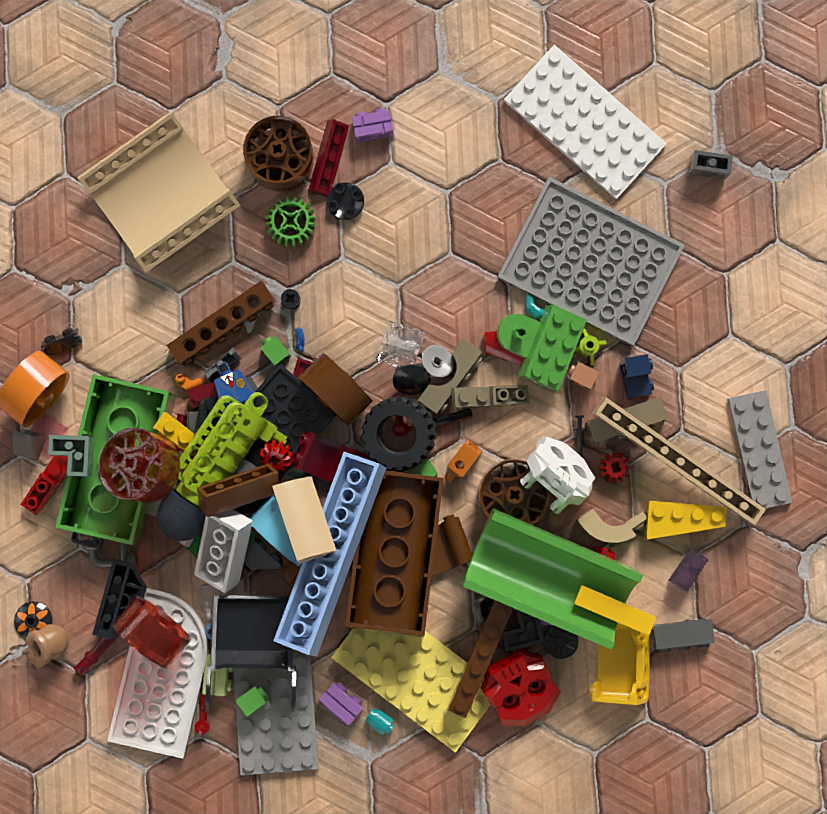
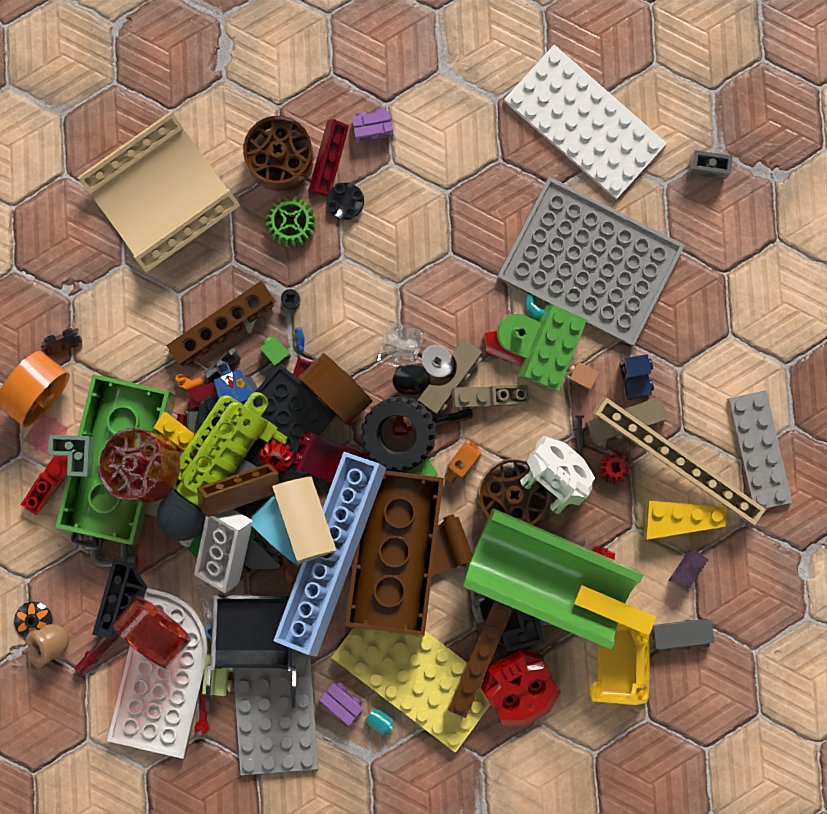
(27, 444): dark grey slope -> none
(252, 700): bright green brick -> none
(560, 642): black wheel -> none
(589, 352): lime brick -> none
(599, 530): tan arch -> none

